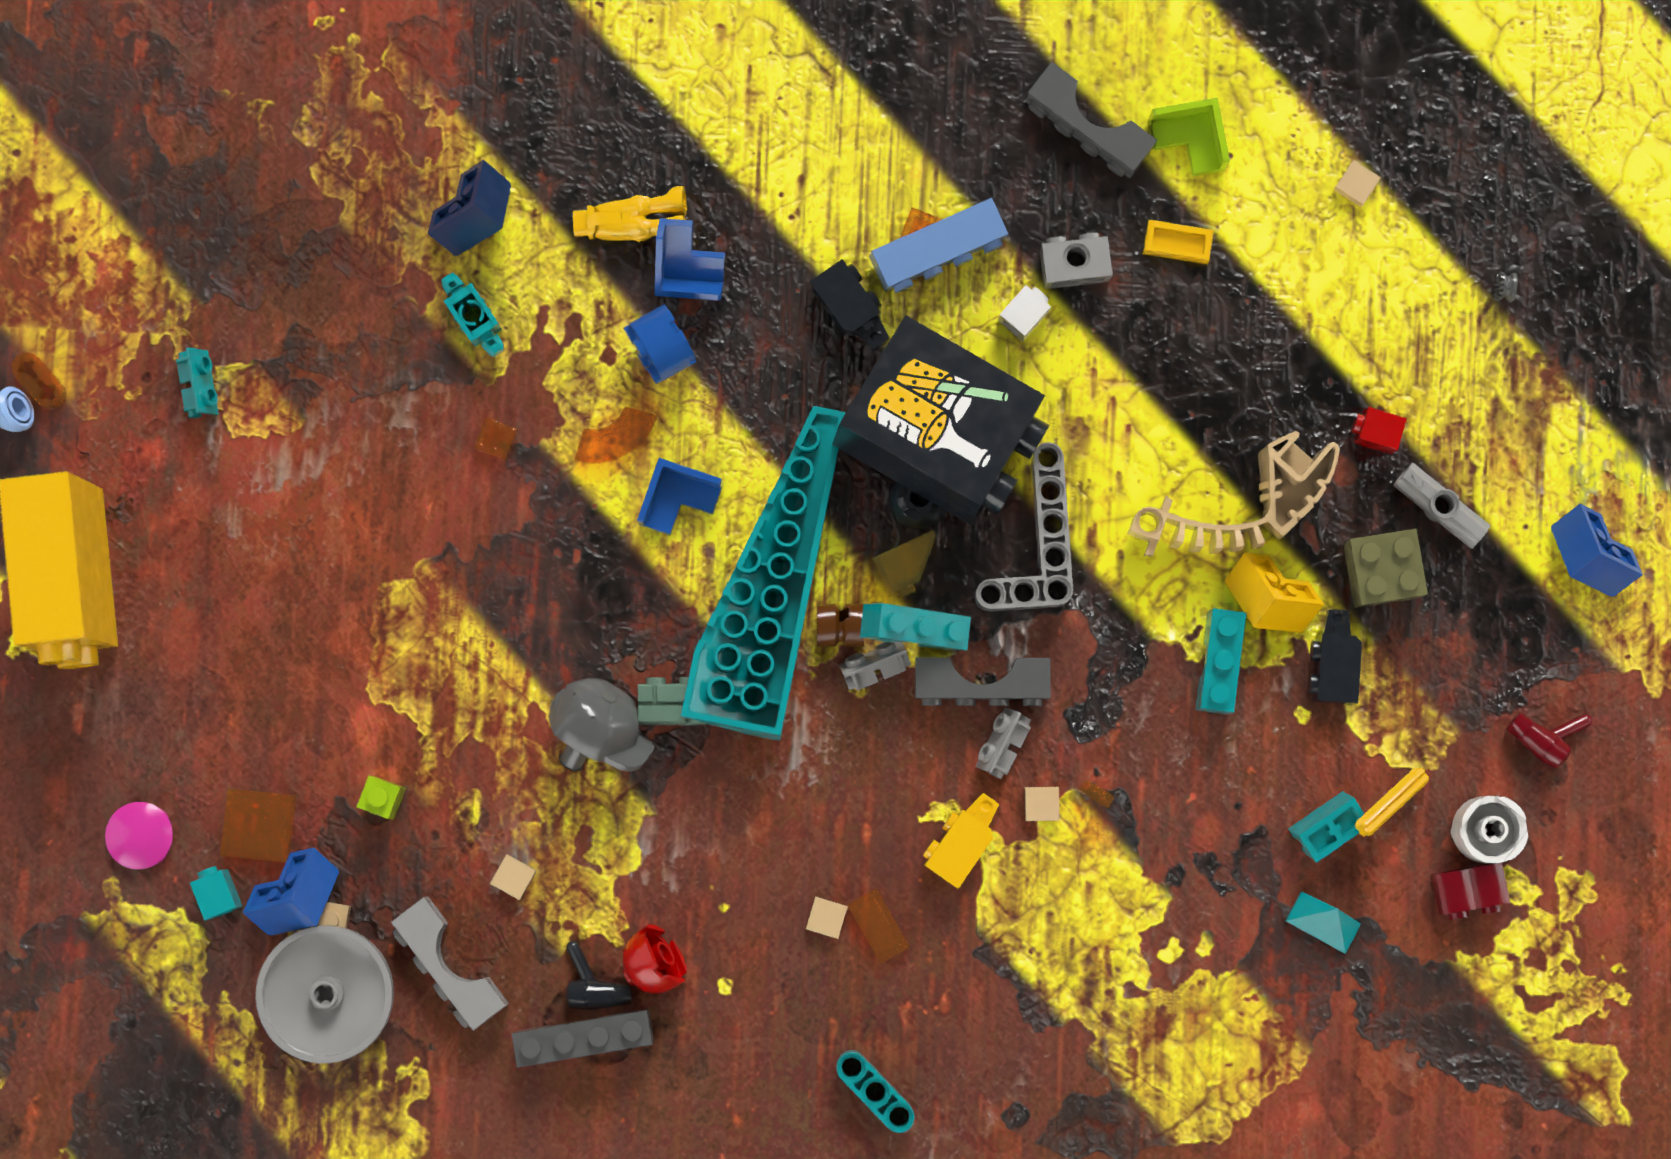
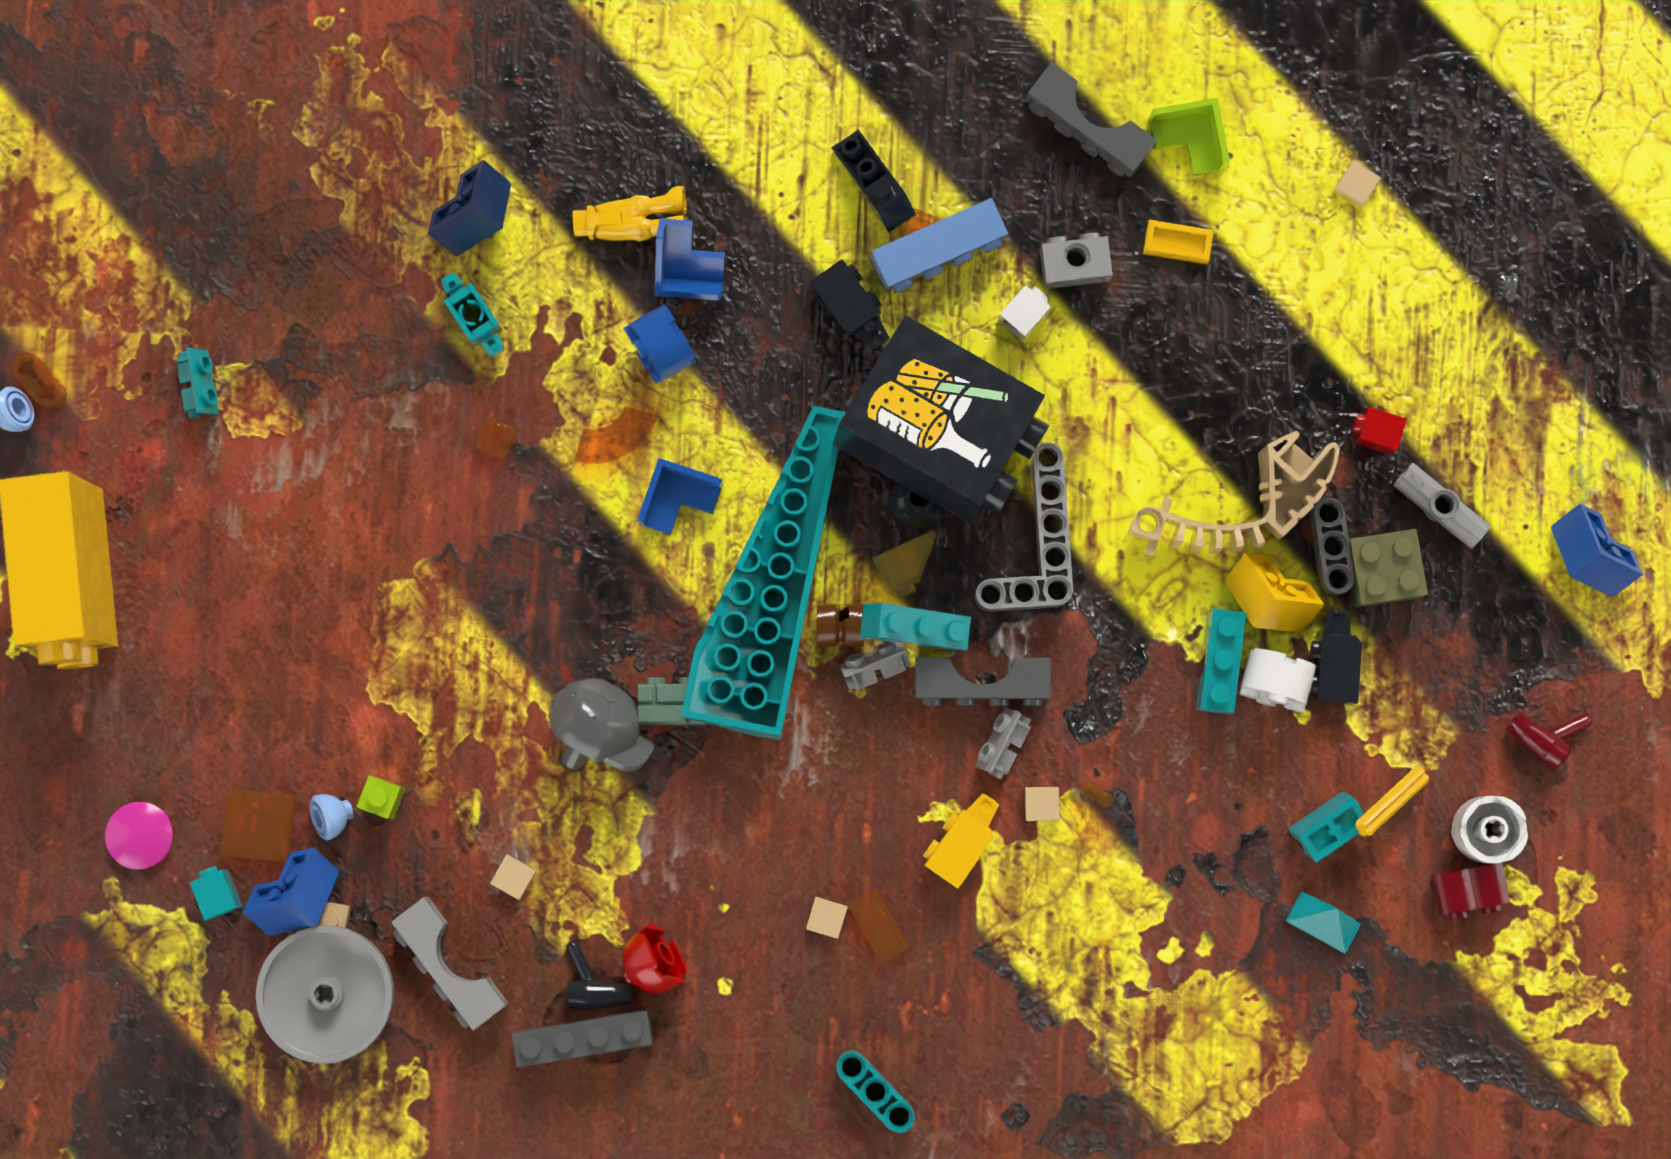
(329, 815): none -> light blue brick
(874, 181): none -> black slope
(1277, 679): none -> white brick
(1338, 532): none -> dark grey beam

